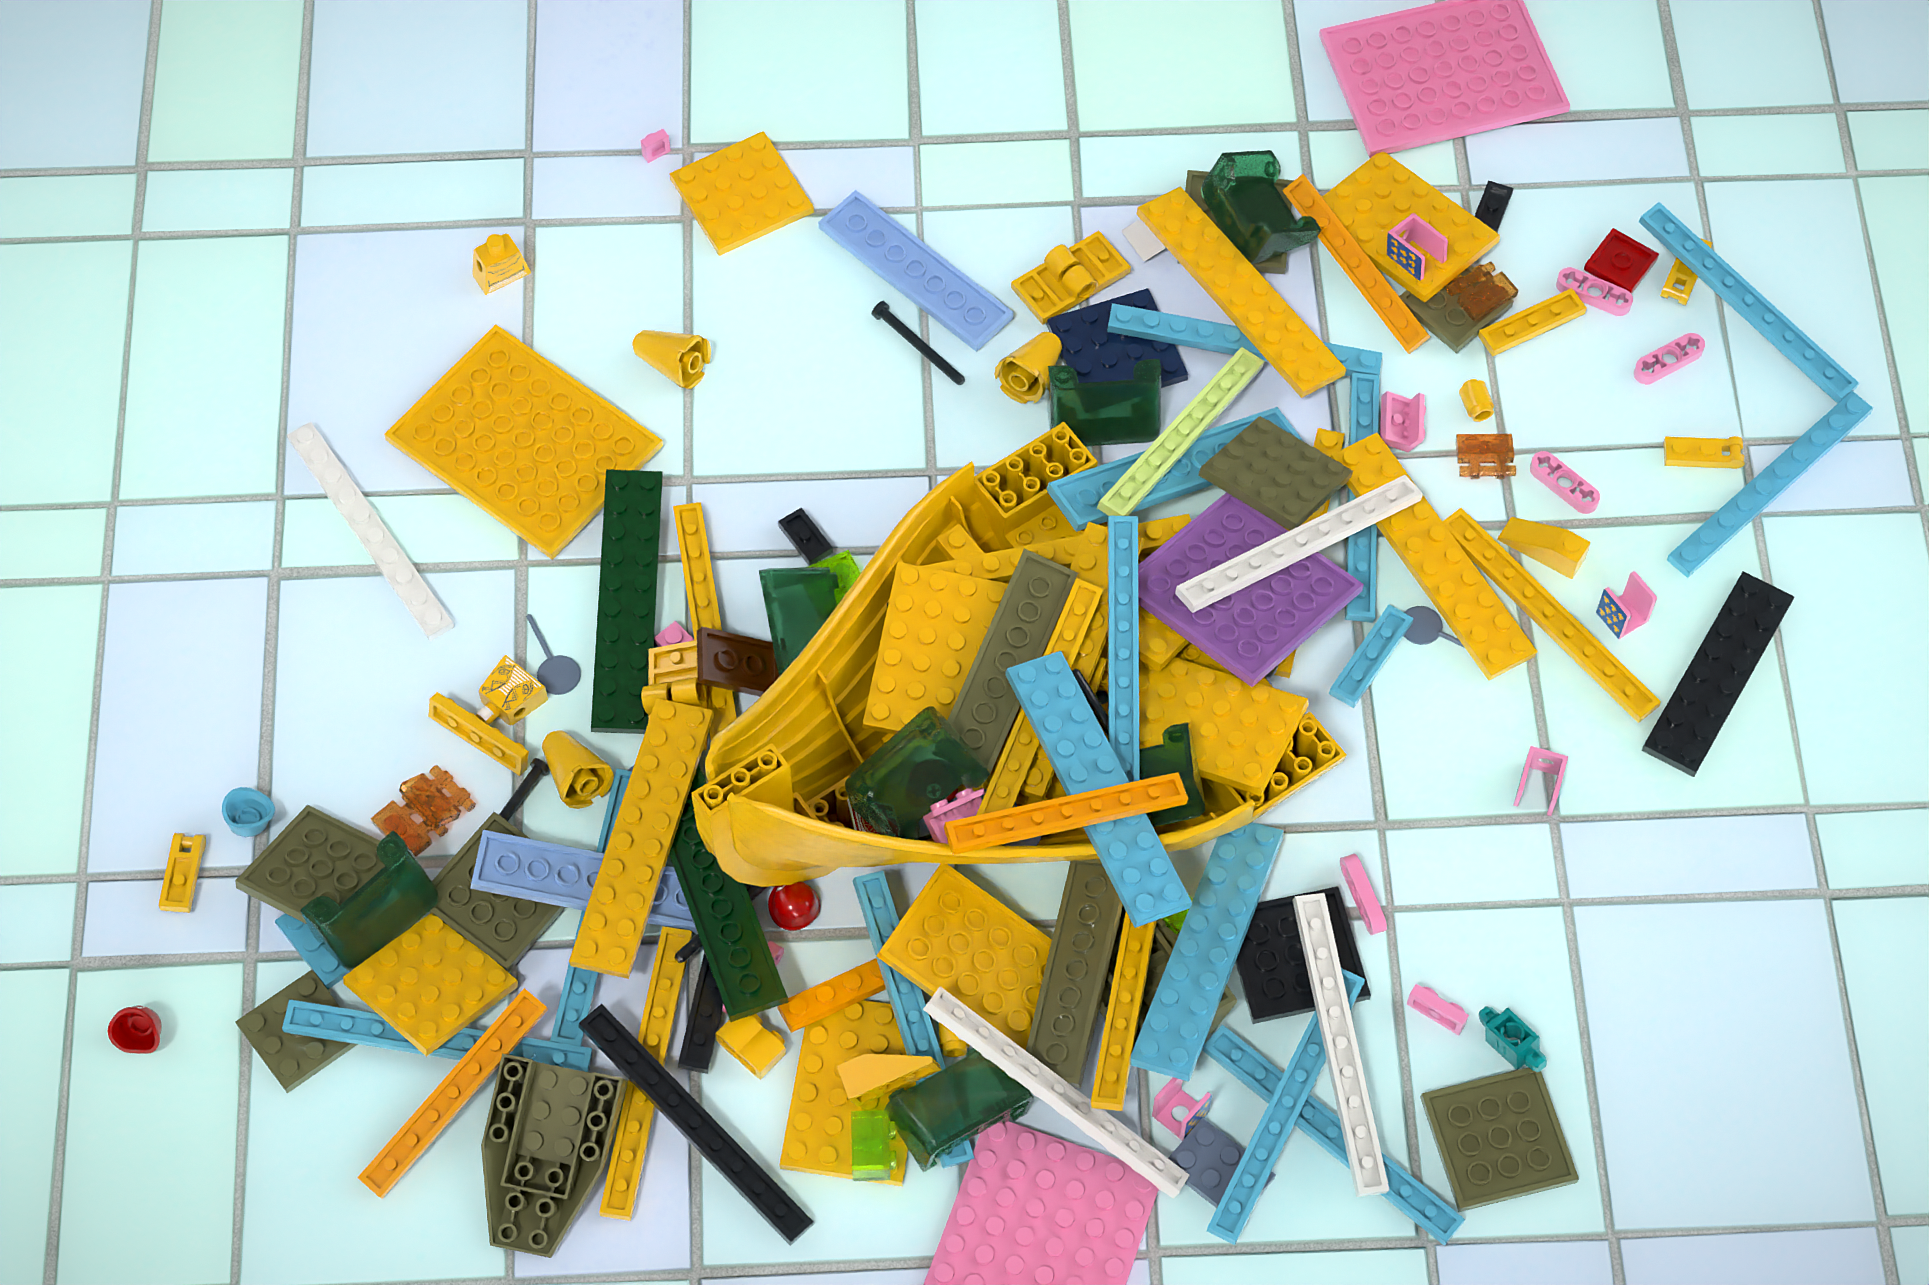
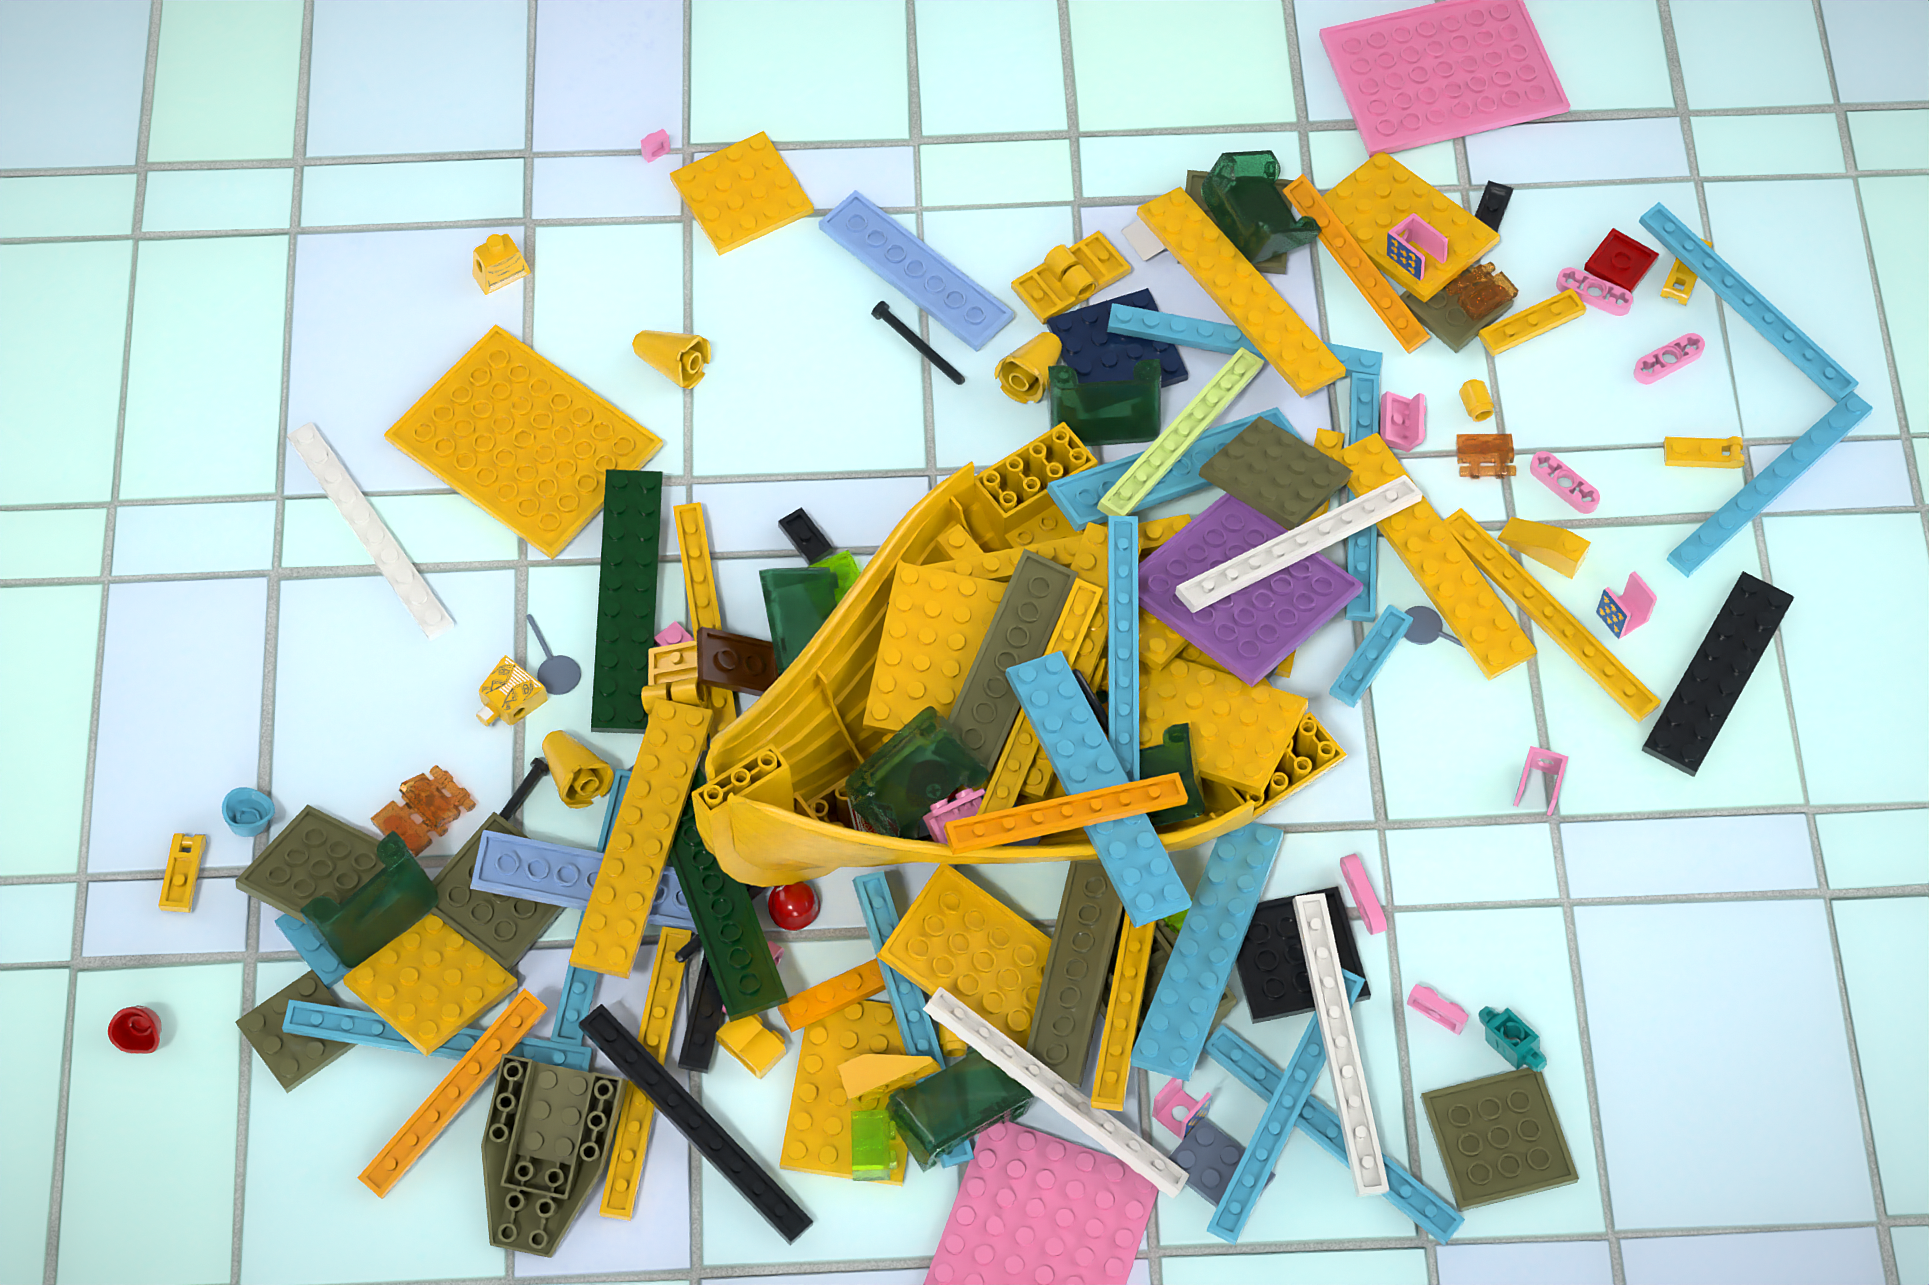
(478, 733): yellow plate -> none

